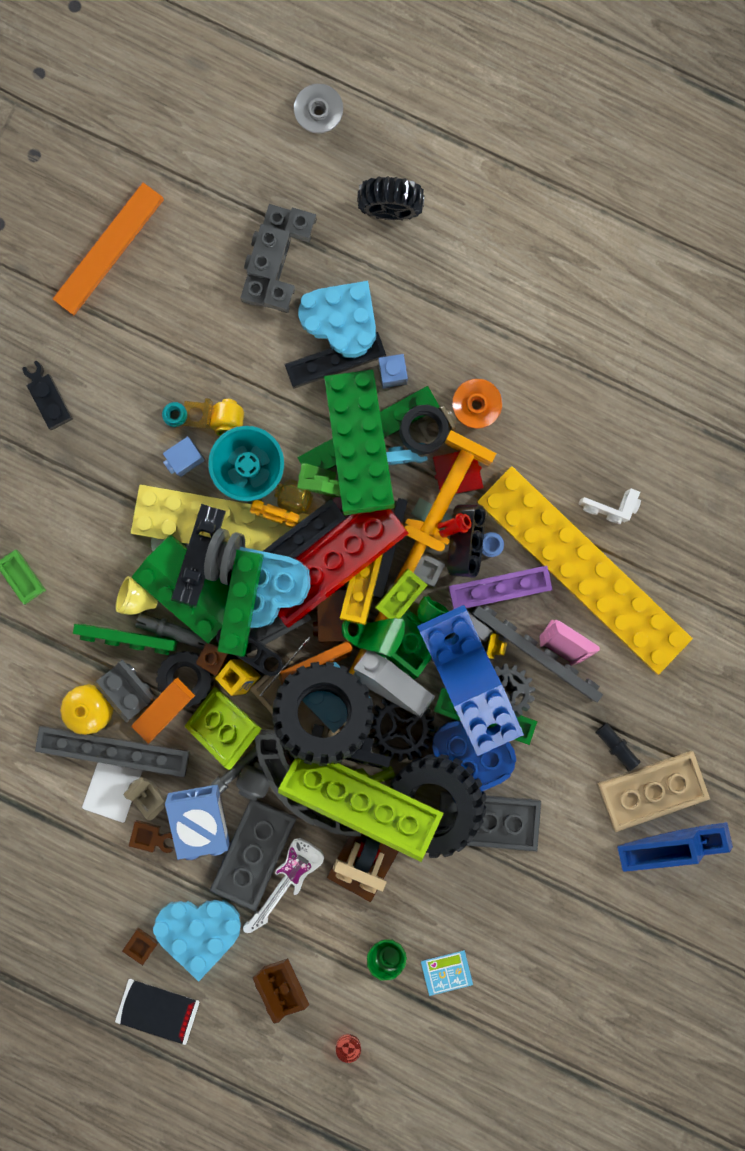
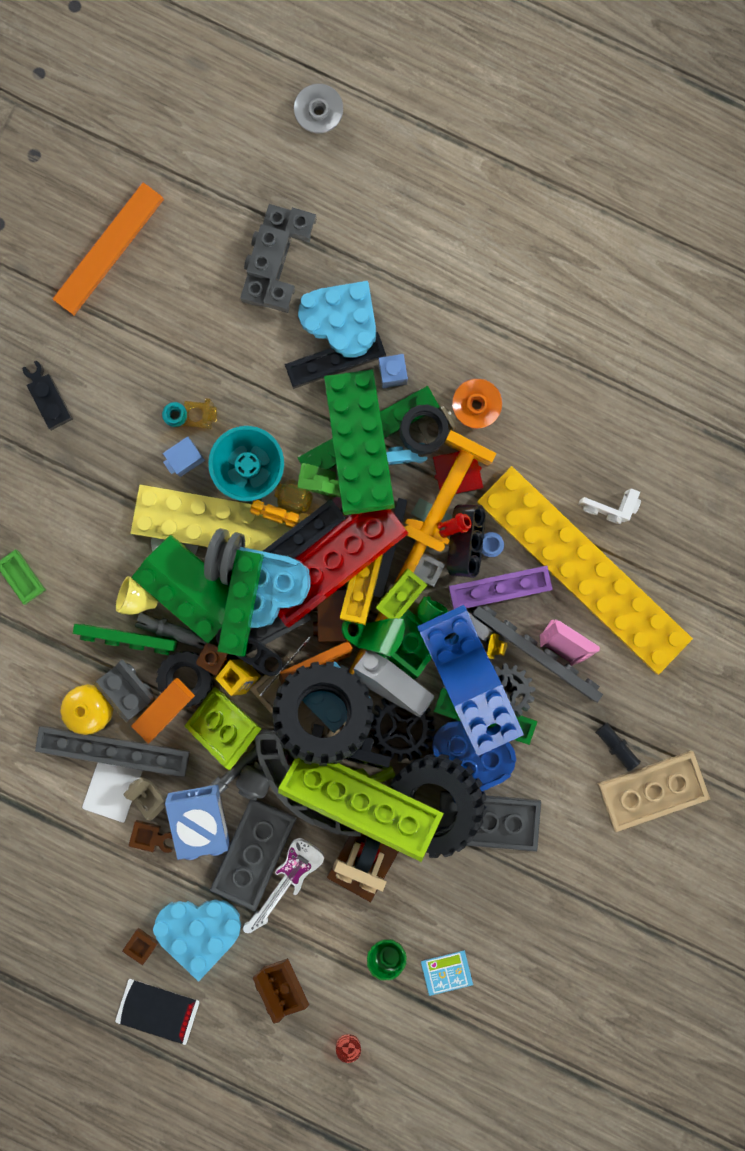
(192, 571): black hinge -> none
(226, 416): yellow head -> none
(390, 198): black gear -> none
(675, 847): blue slope -> none

